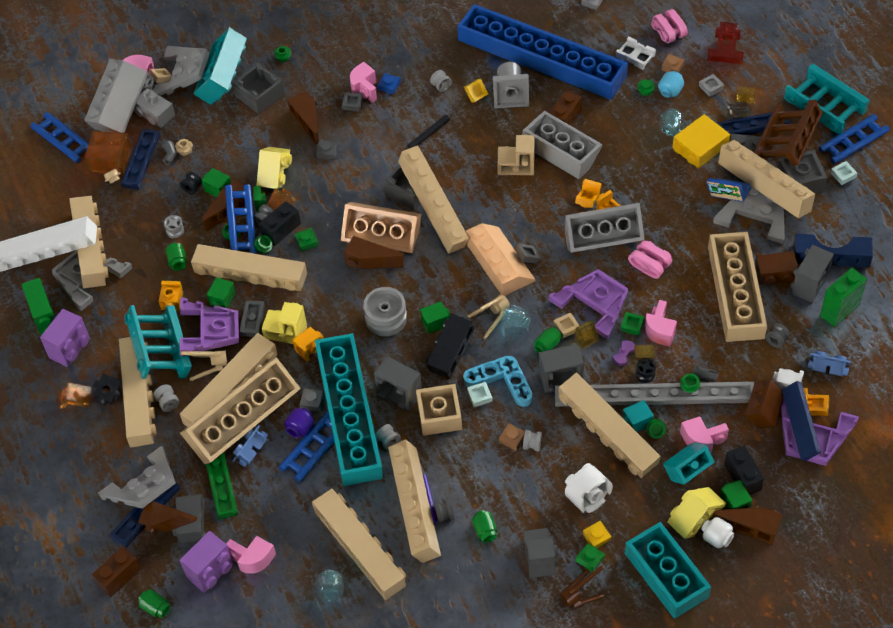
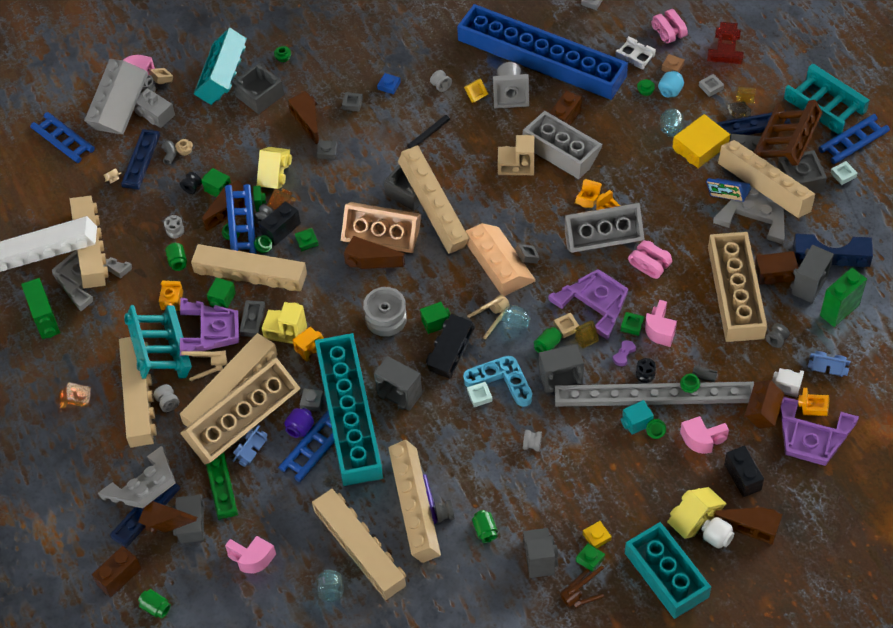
(65, 337): medium lavender brick -> none
(106, 382): black brick -> none
(108, 152): clear orange brick -> none
(187, 70): light grey wing -> none
(207, 561): medium lavender brick -> none
(362, 81): bright pink brick -> none
(387, 436): light grey wheel -> none
(439, 409): tan brick -> none
(512, 436): medium nougat plate -> none
(587, 488): white brick -> none
(609, 425): tan brick -> none
(644, 351): clear yellow slope -> none
(688, 463): teal brick -> none
(735, 496): green brick -> none
(801, 421): dark blue tile -> none

